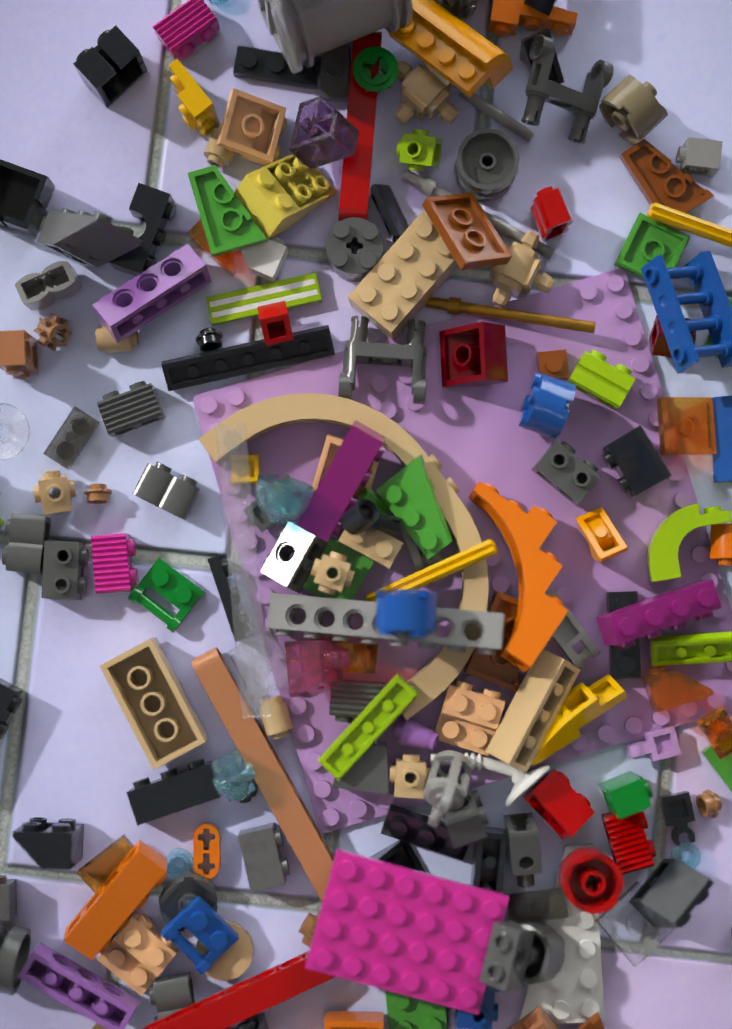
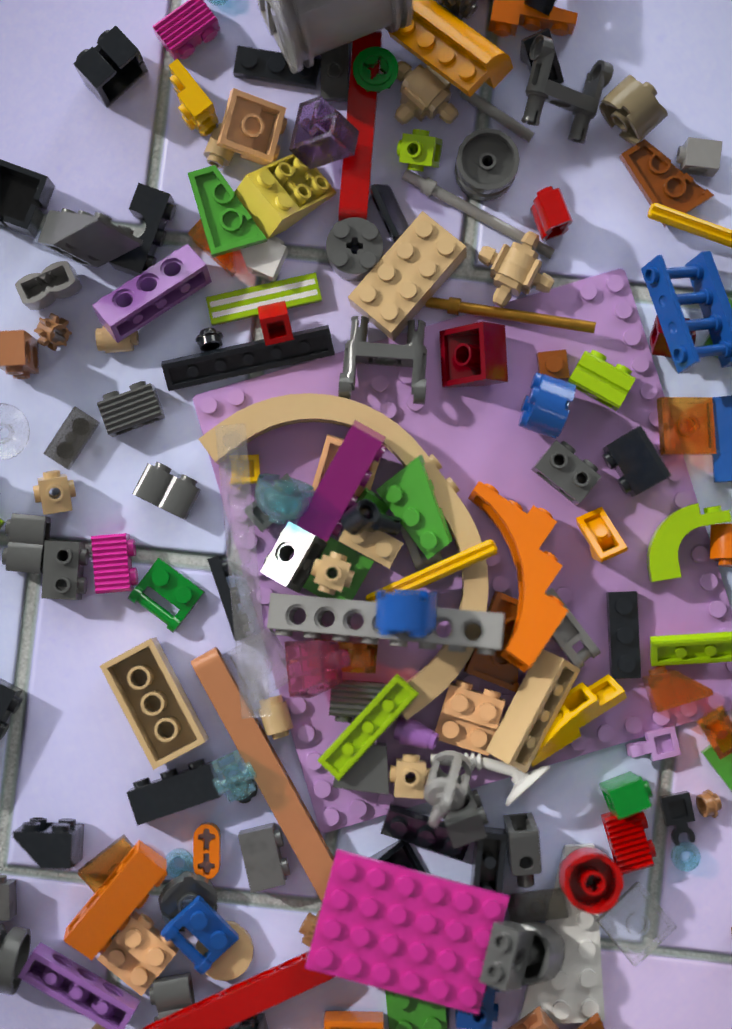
(98, 494): medium nougat plate -> none
(466, 231): dark orange plate -> none
(559, 804): red brick -> none
(647, 241): bright green plate -> none
(659, 612): magenta brick -> none
(671, 894): black slope -> none

